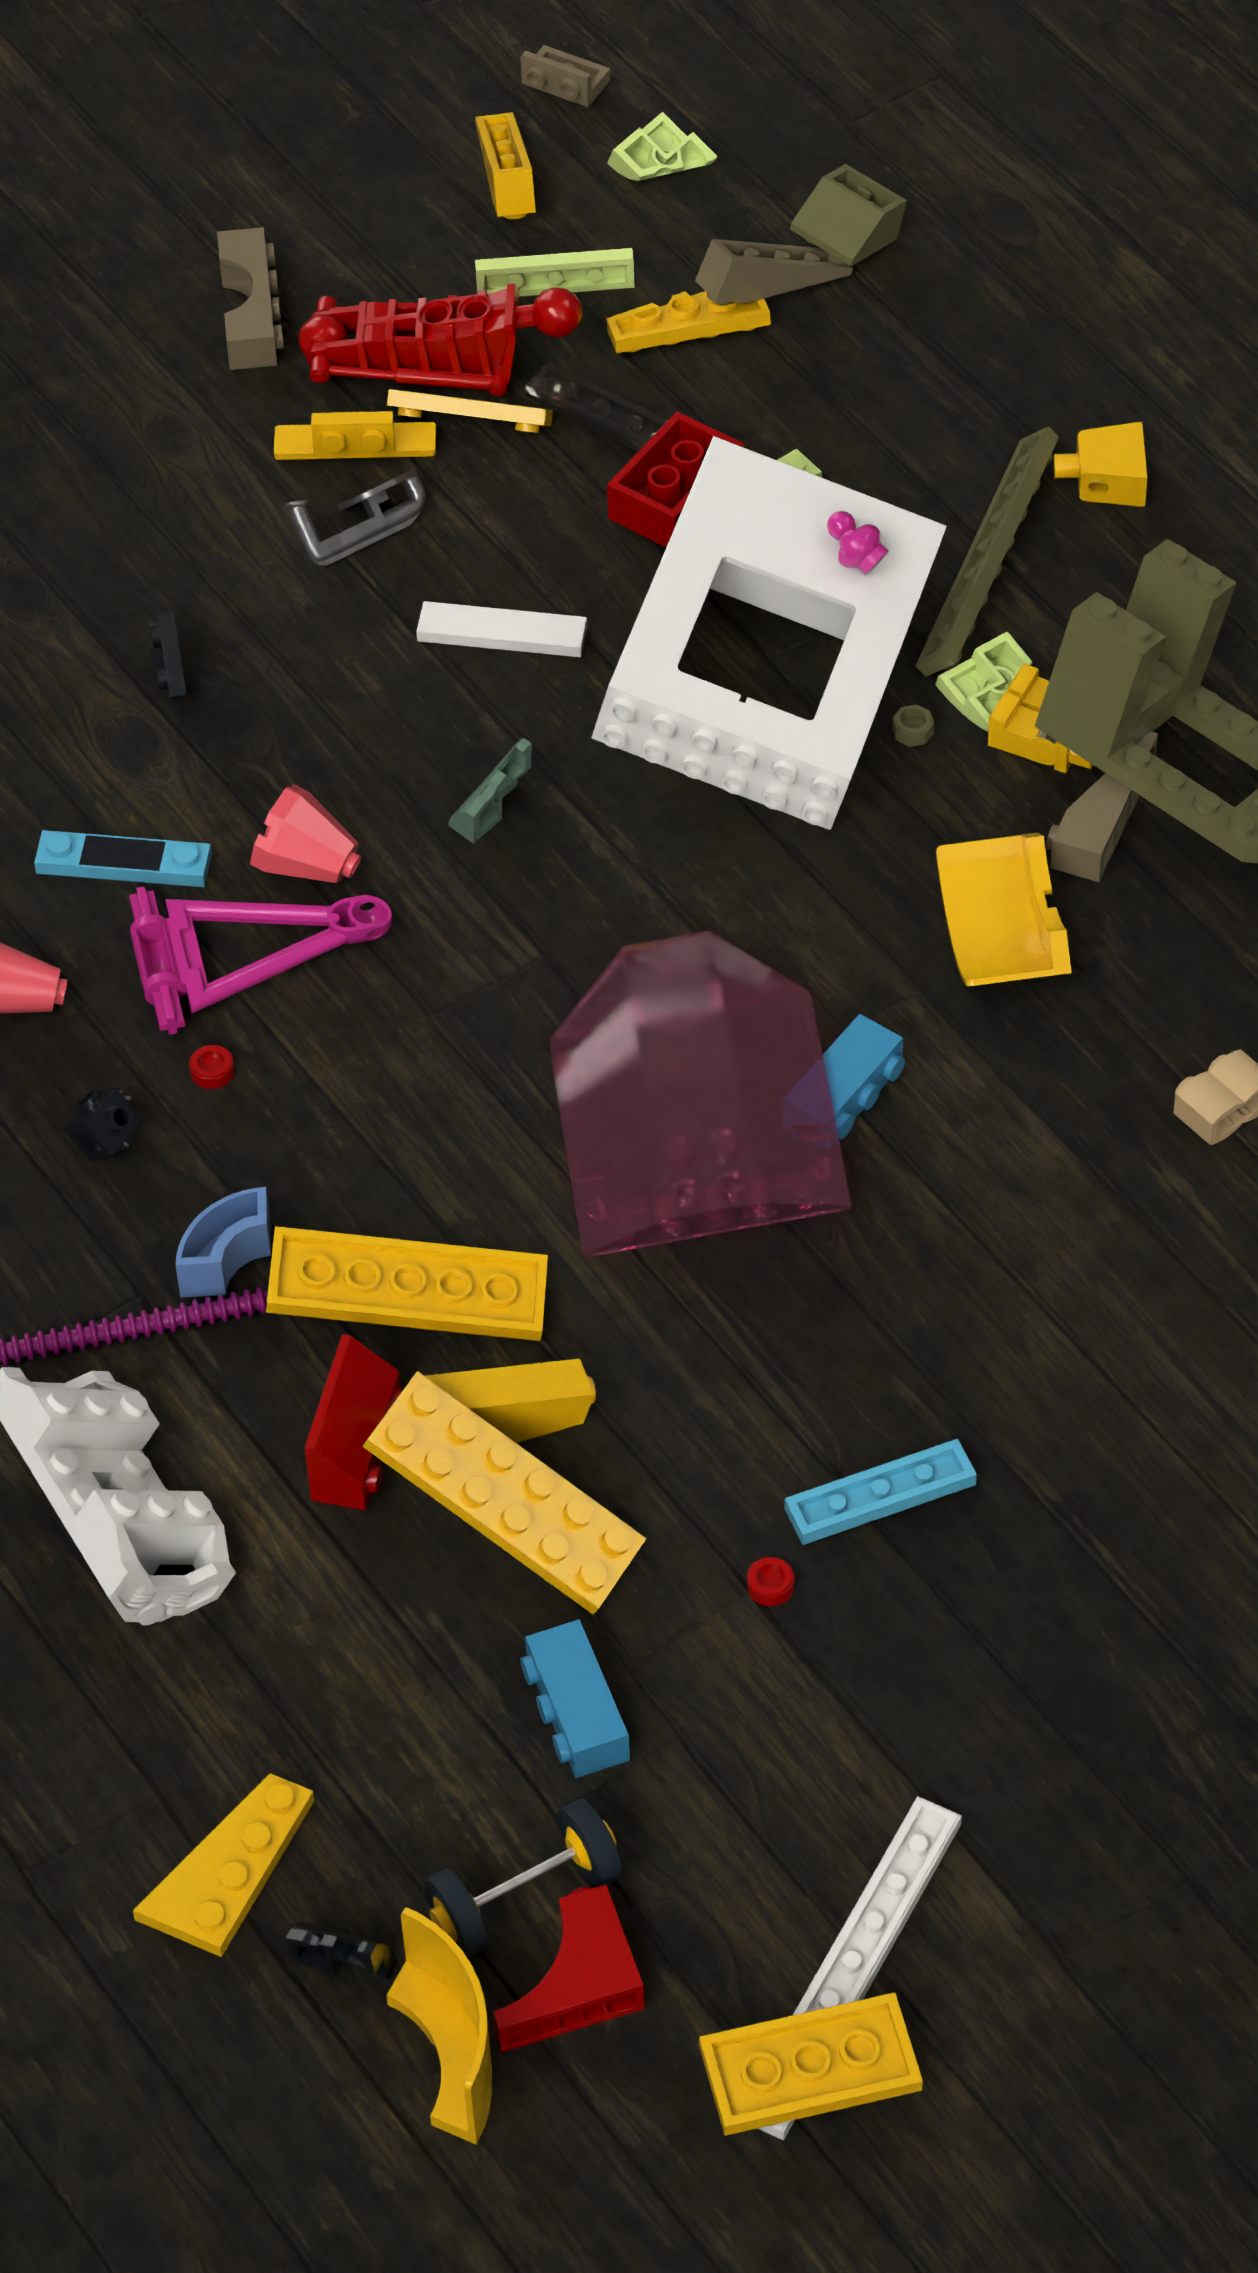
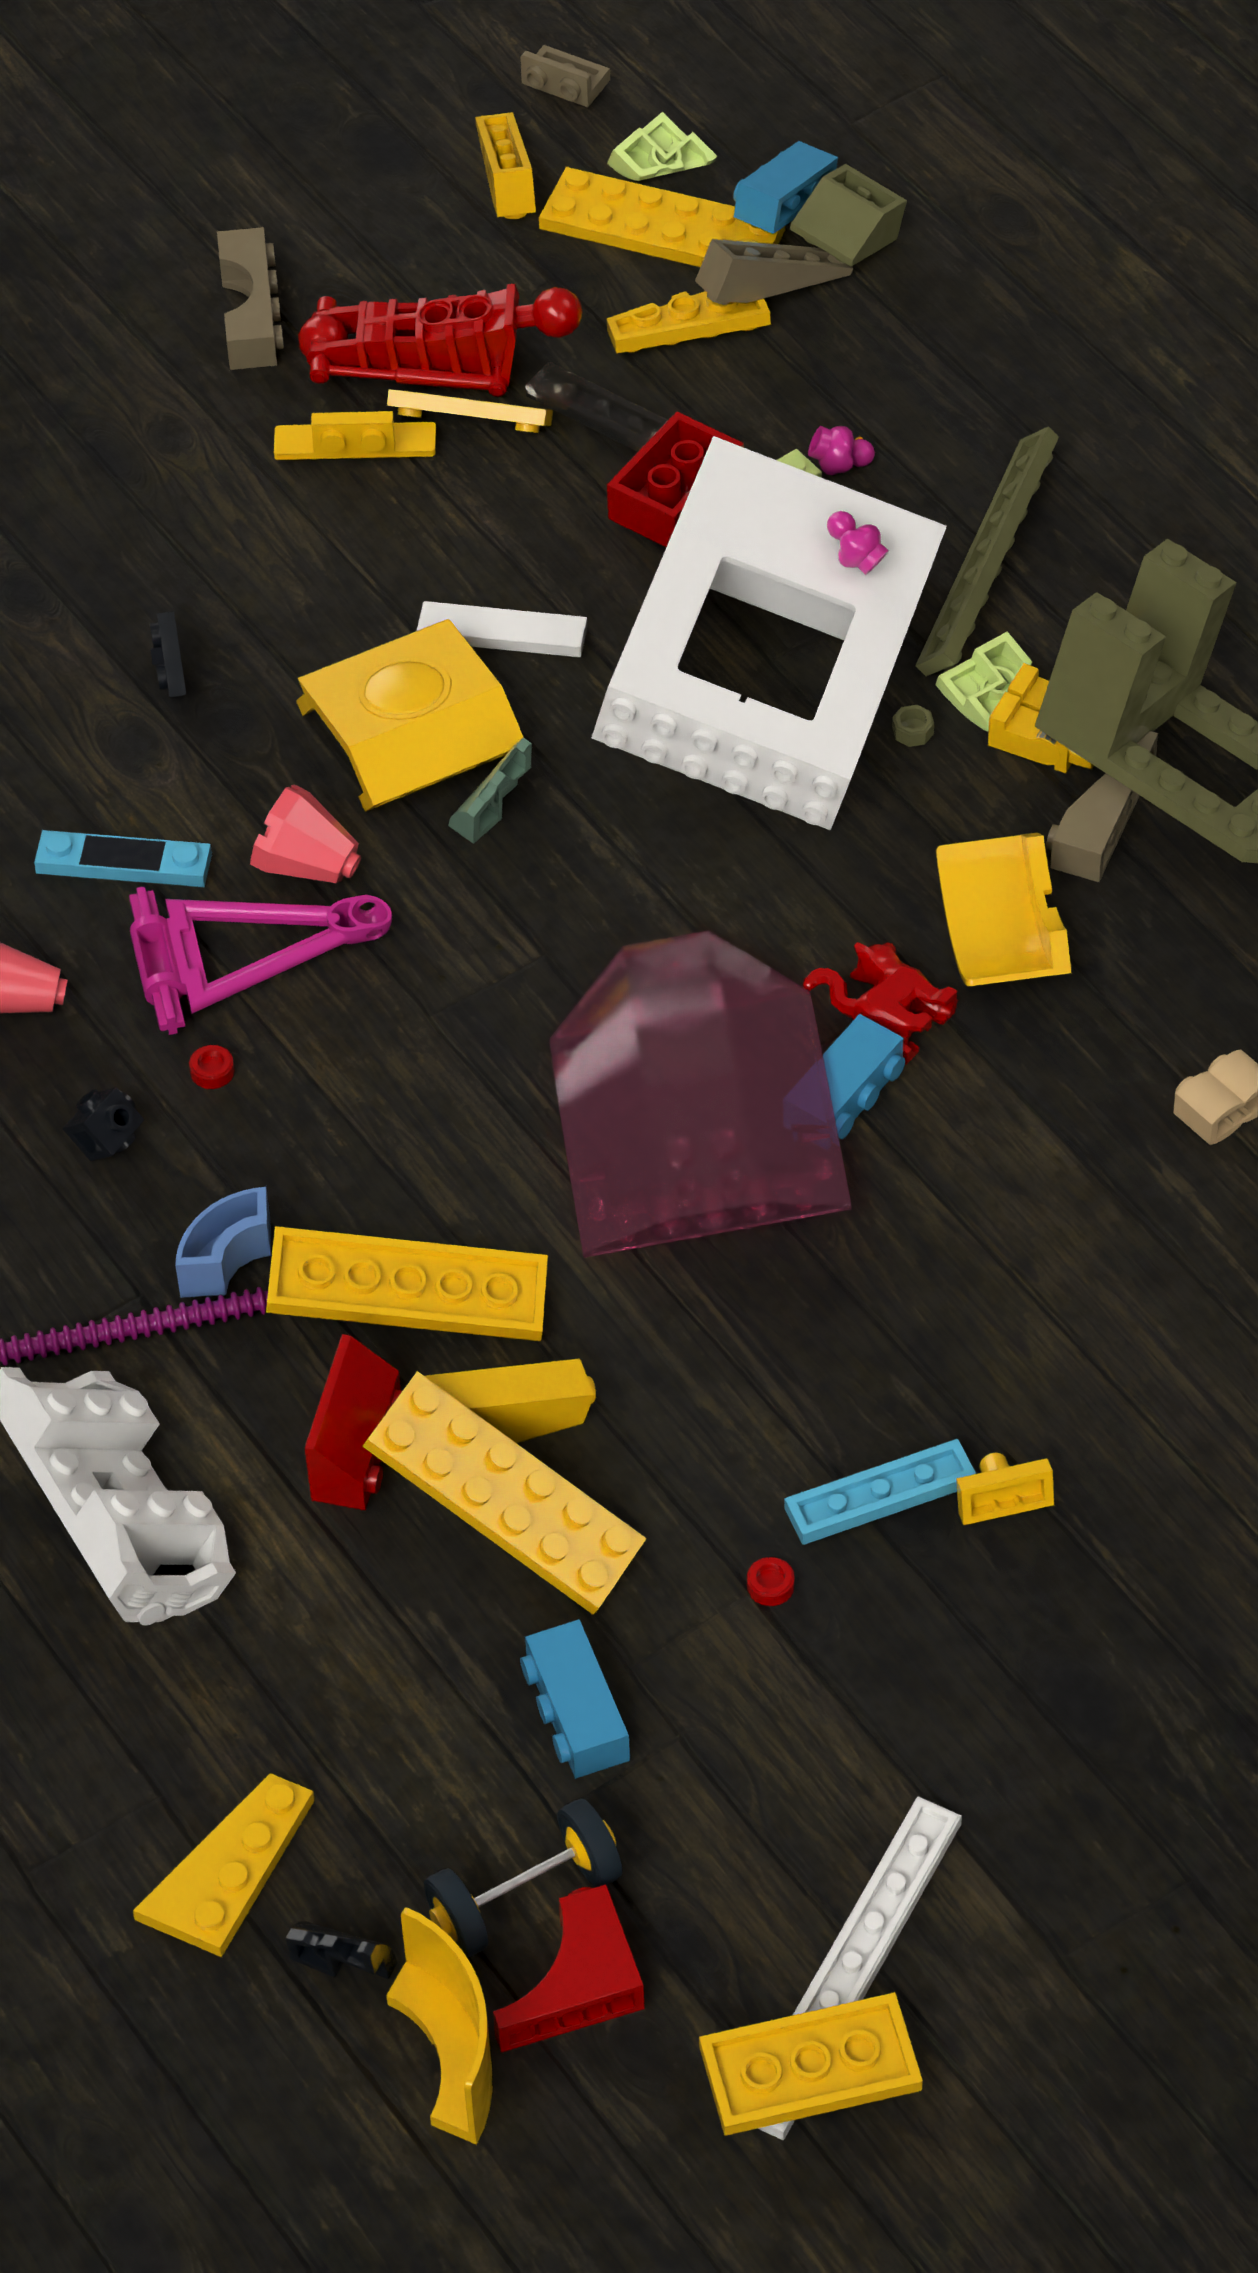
(365, 533): flat silver piece -> none
(412, 712): none -> yellow panel
(569, 271): yellowish green plate -> none
(643, 218): none -> yellow plate
(781, 186): none -> dark azure brick
(838, 450): none -> dark pink animal
(893, 998): none -> red animal
(1004, 1489): none -> yellow tile
(1107, 465): yellow torso -> none

